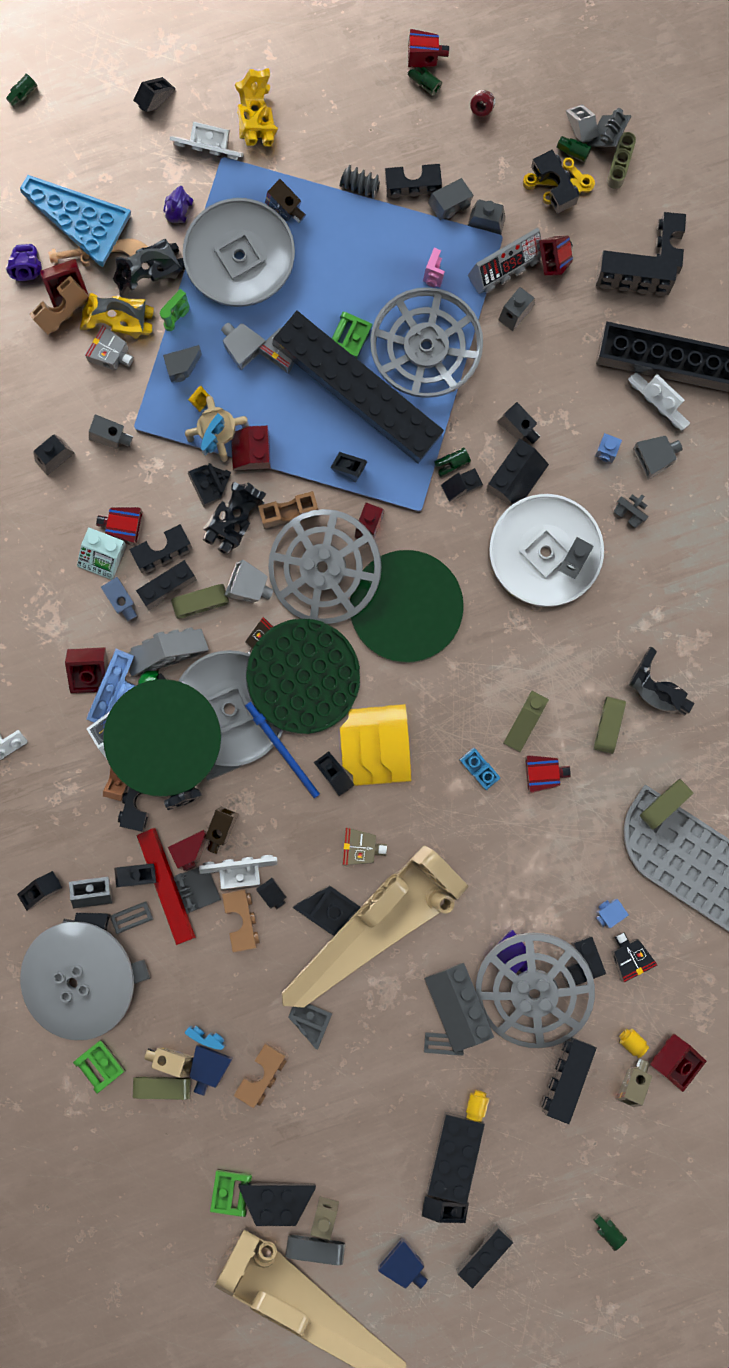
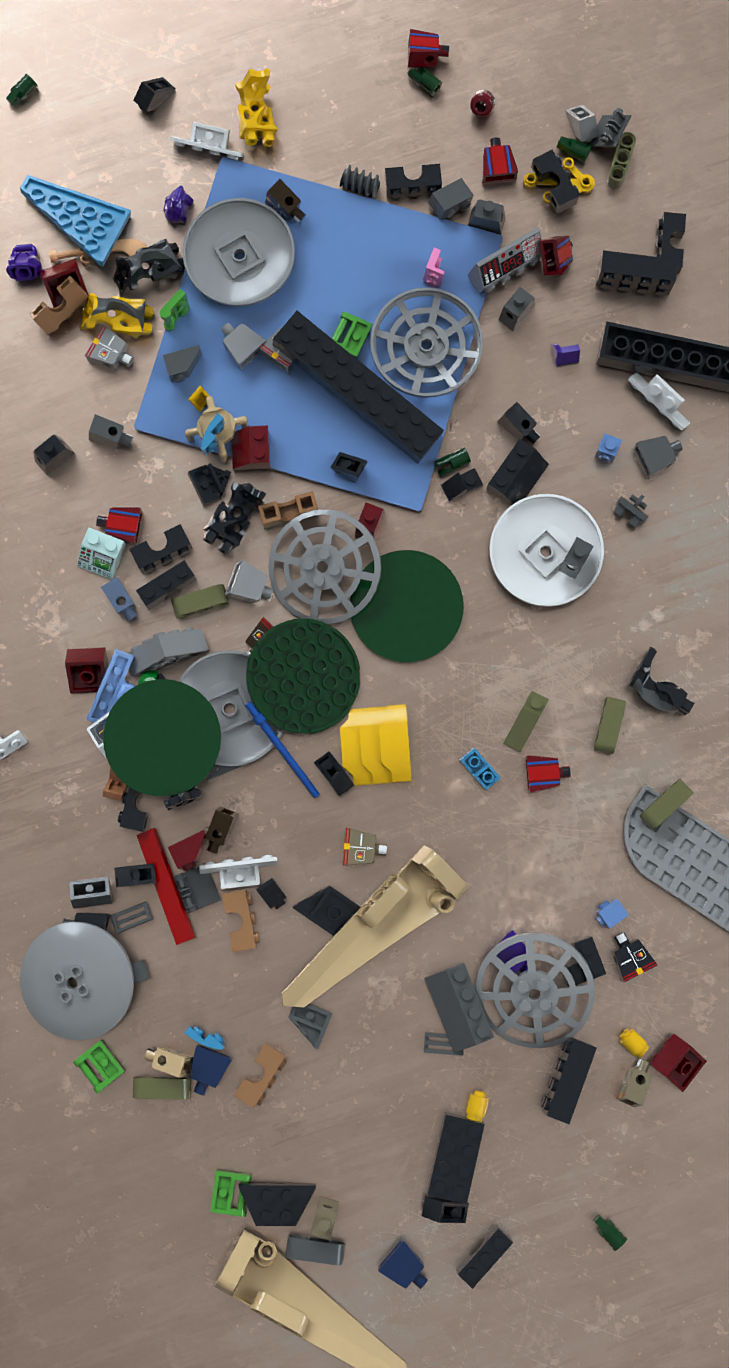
(39, 890): black slope -> none
(498, 163): none -> torso
(566, 354): none -> dark purple tile

